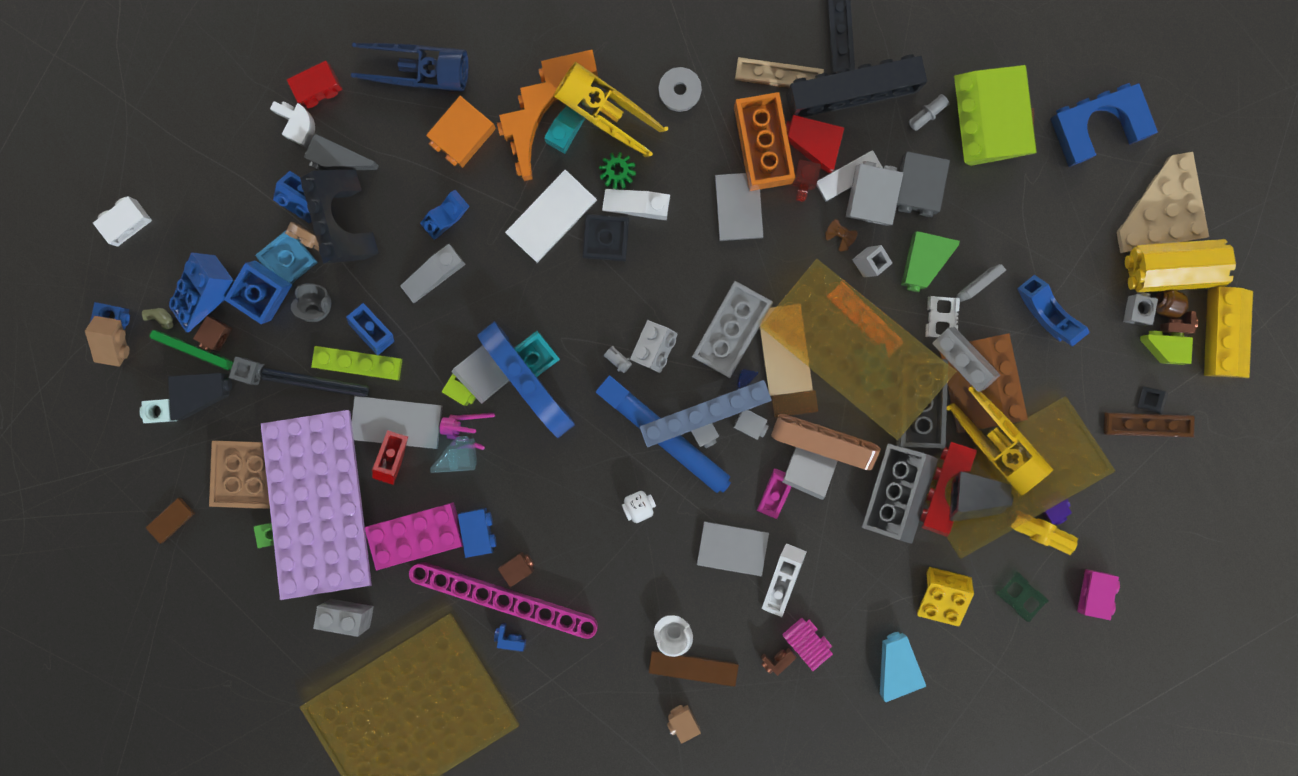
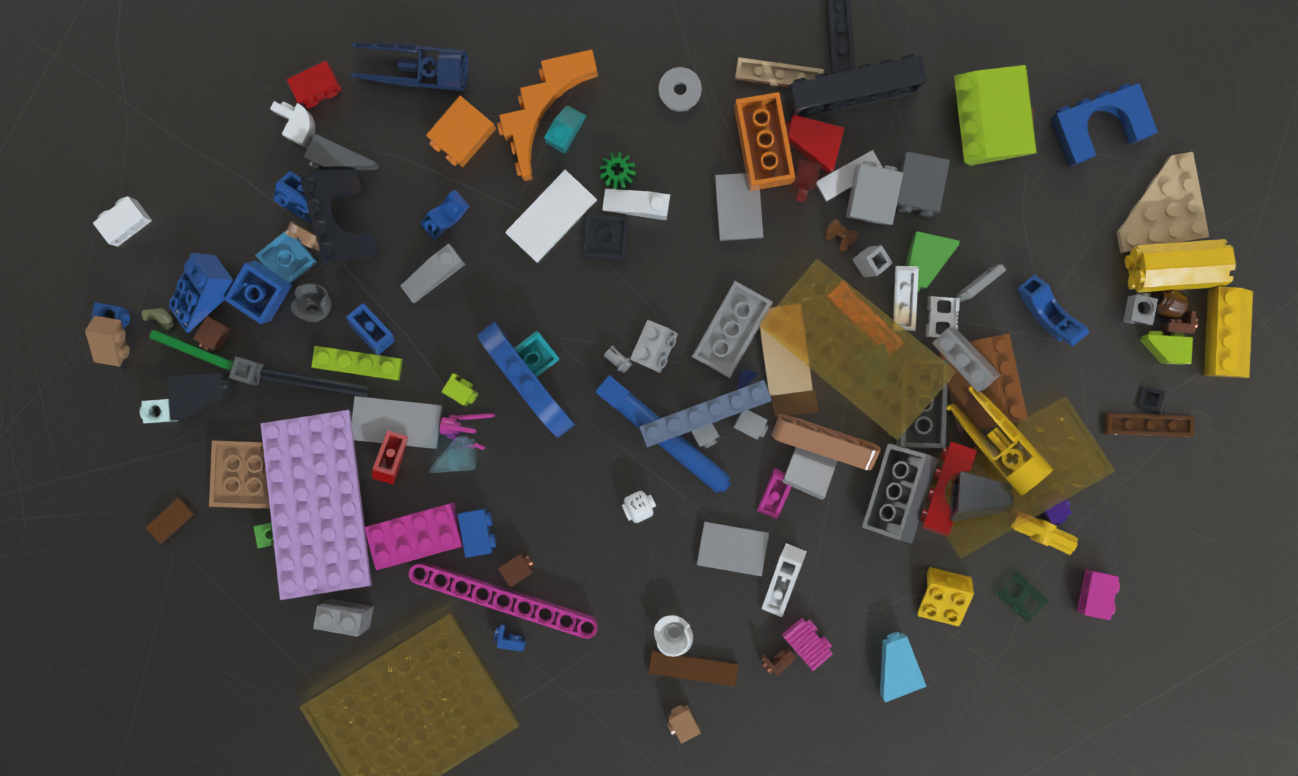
(480, 374): light grey tile -> none
(577, 88): yellow piece -> none
(905, 296): none -> white tile
(928, 112): light grey axle -> none

